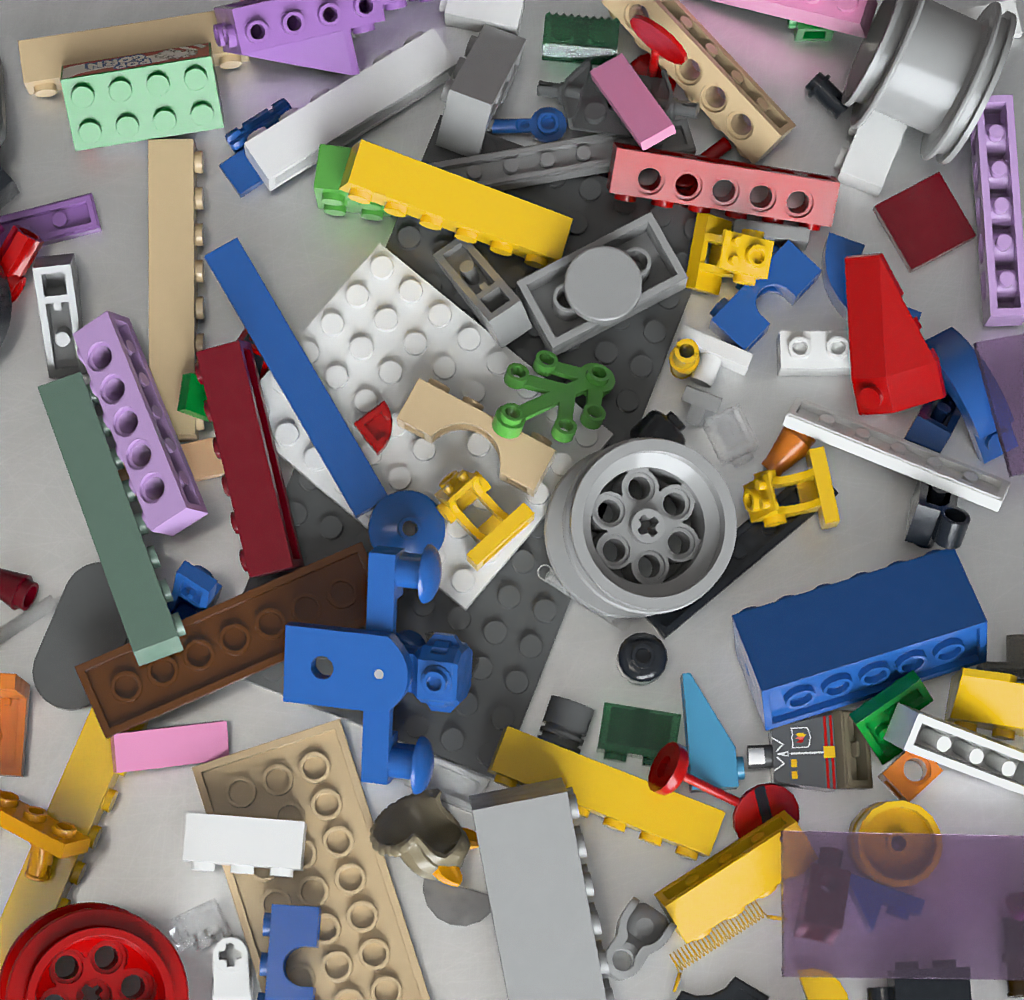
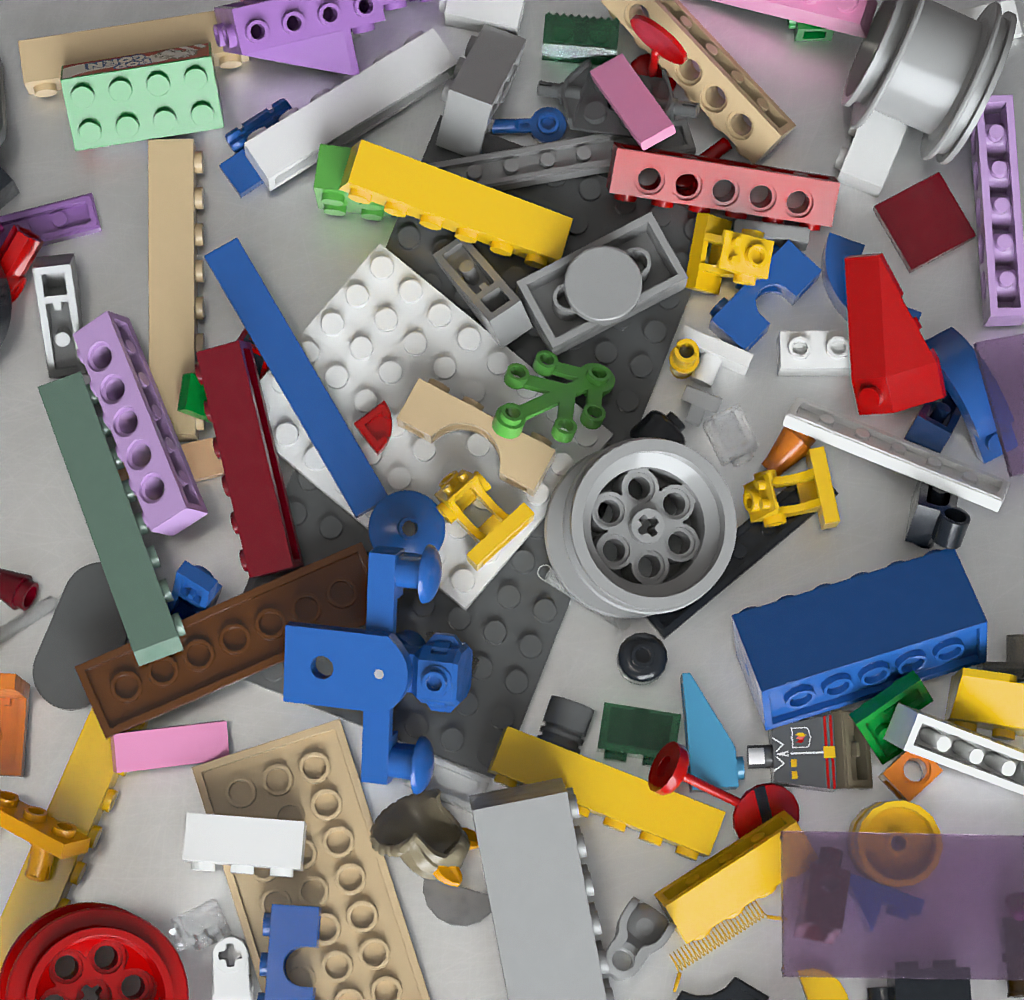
(826, 94): black pin -> none

